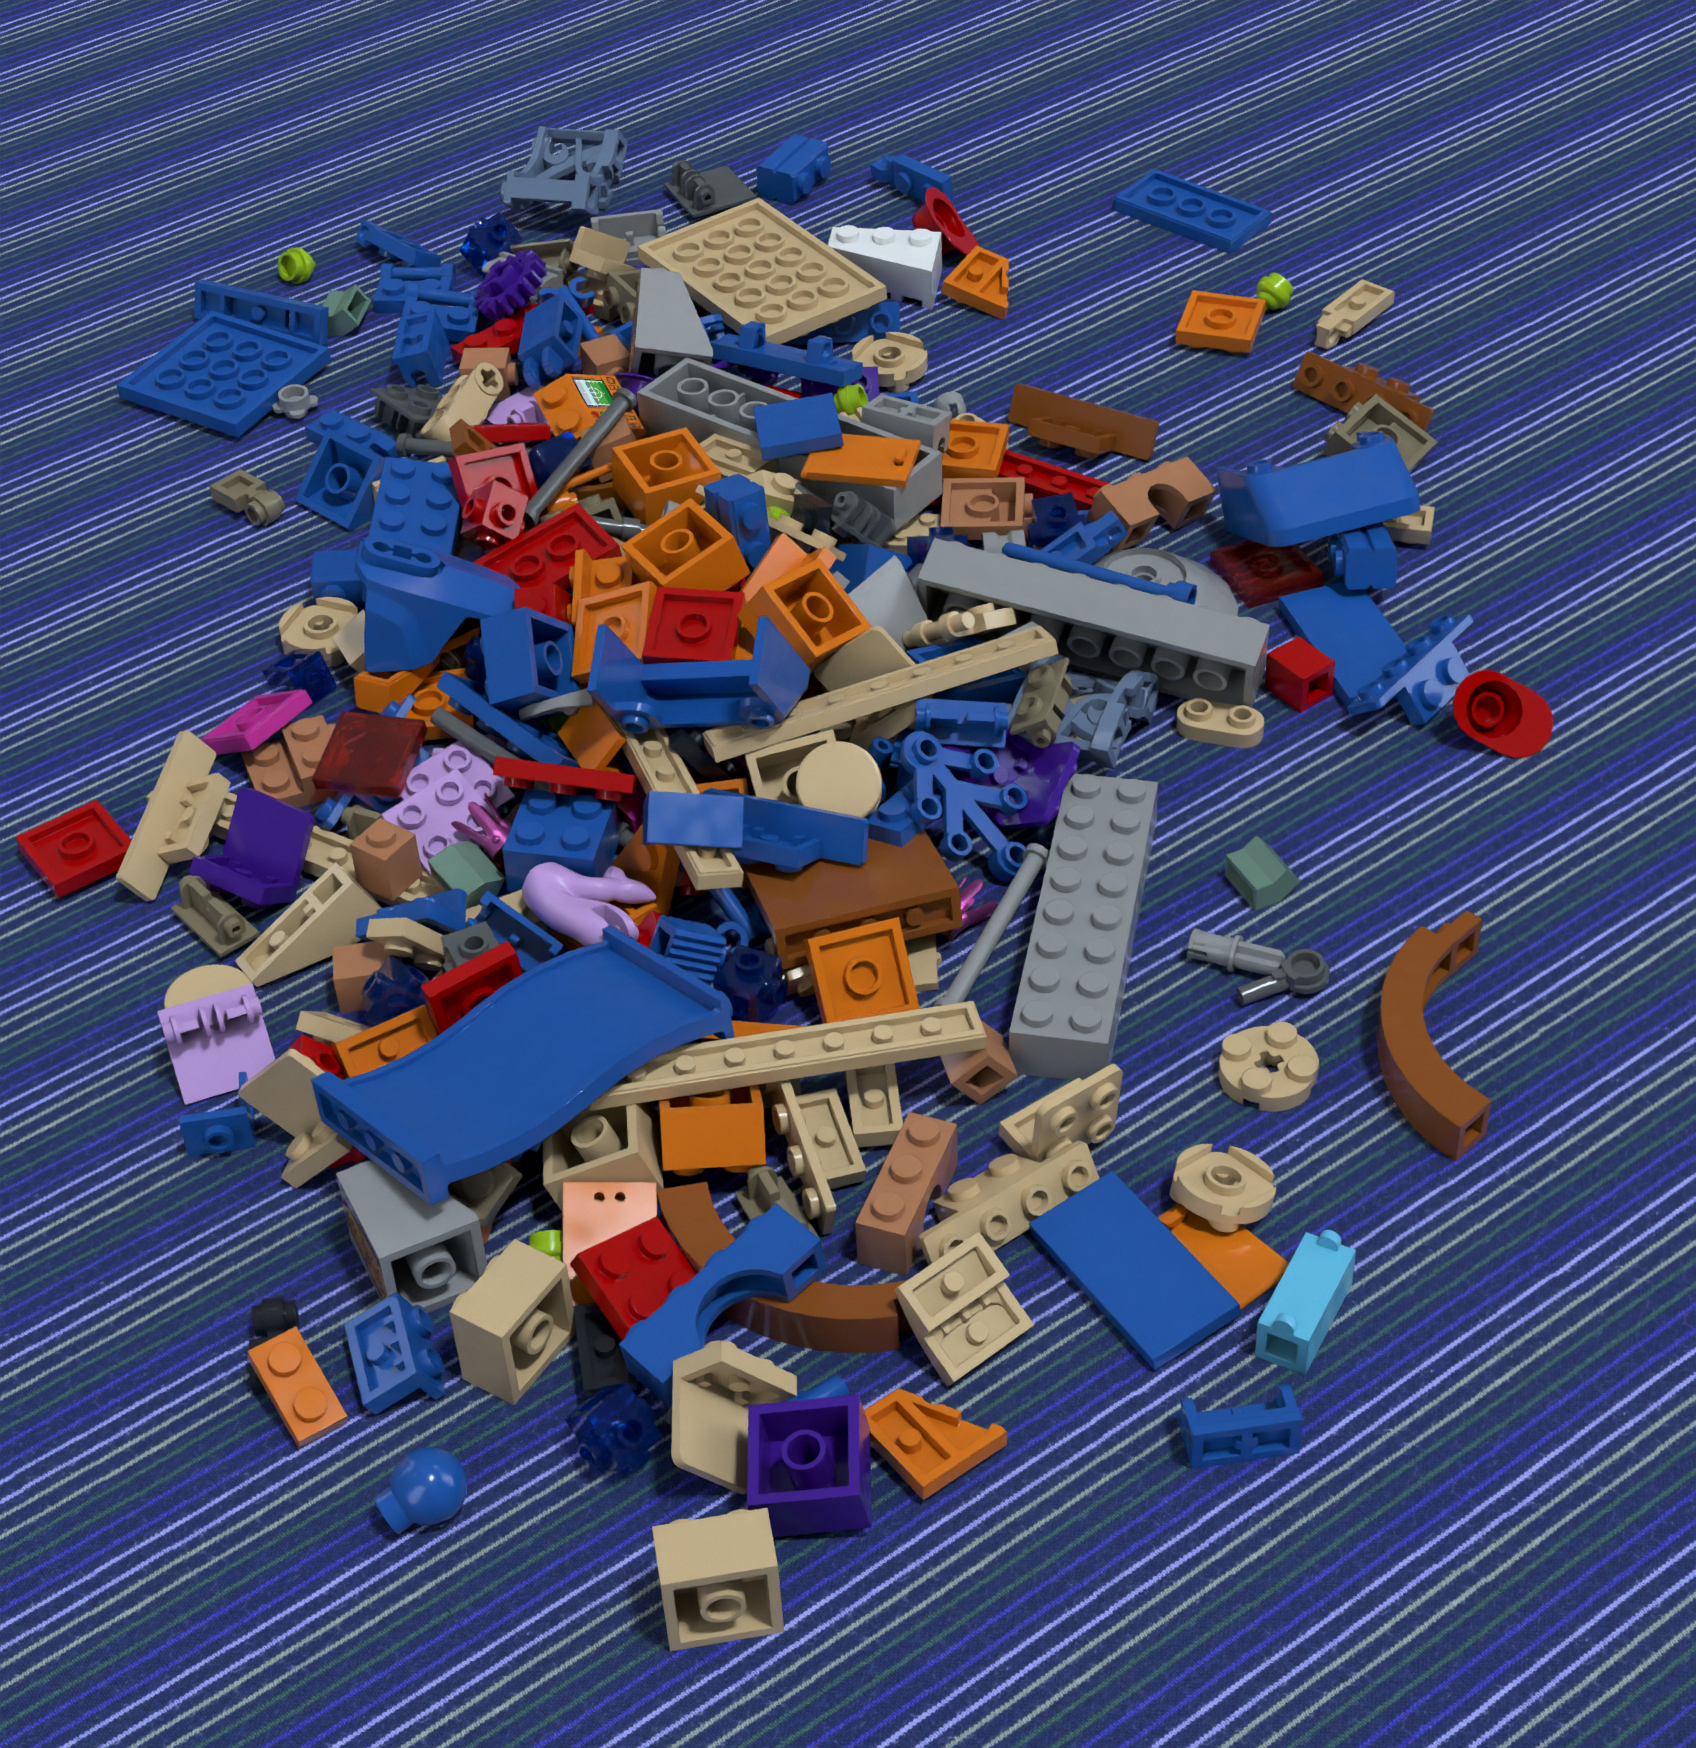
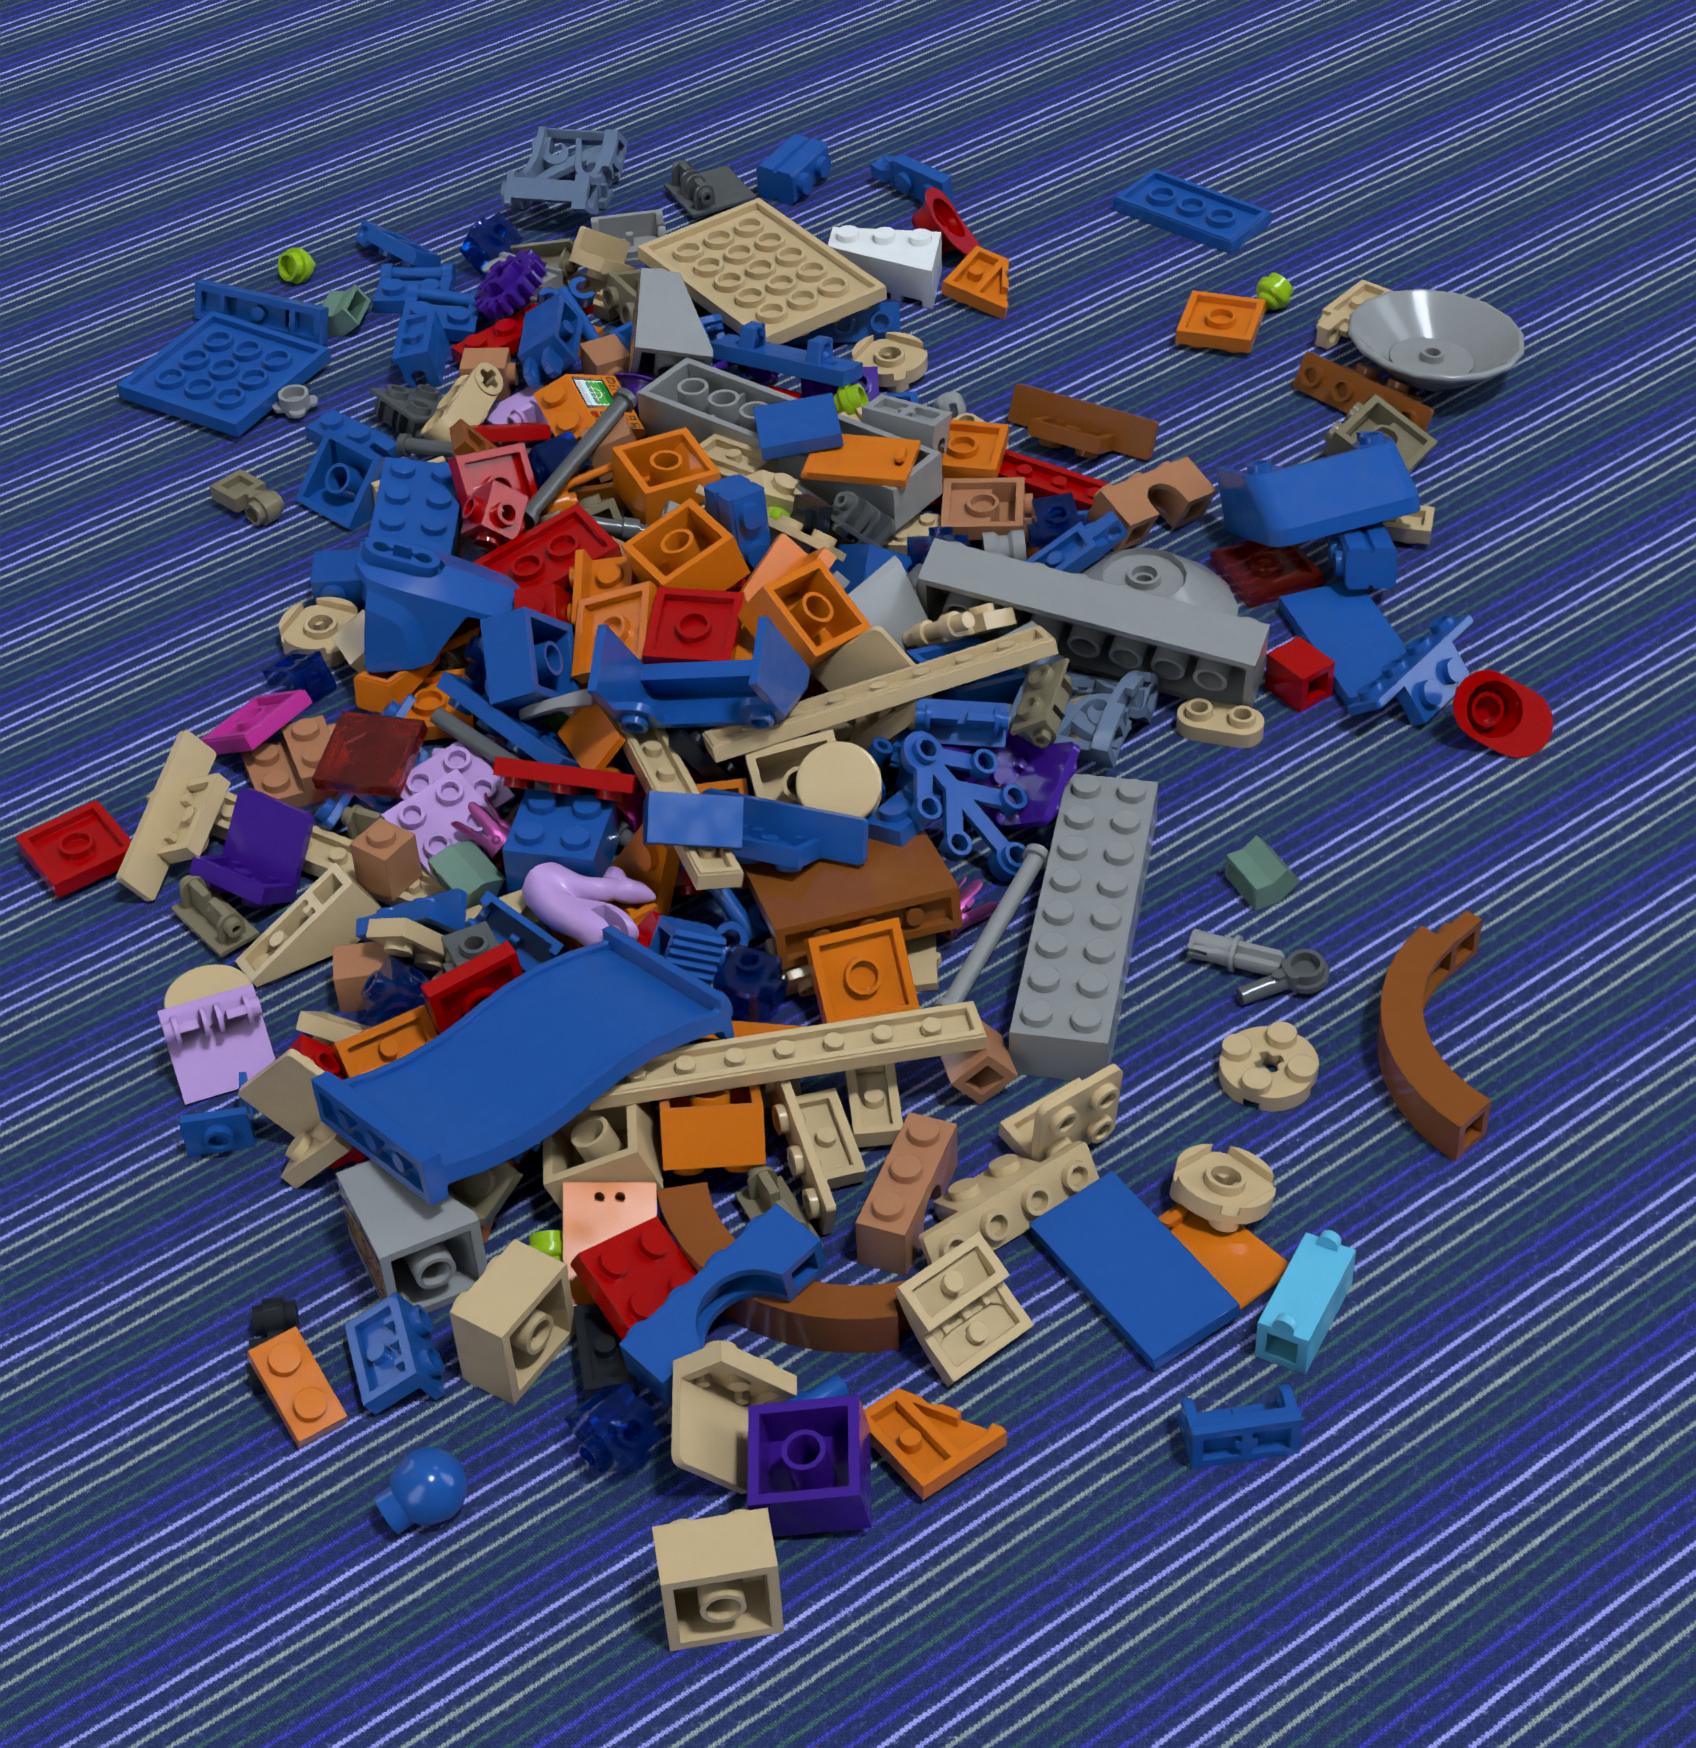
(1180, 591): blue piece -> none
(1435, 338): none -> light grey dish

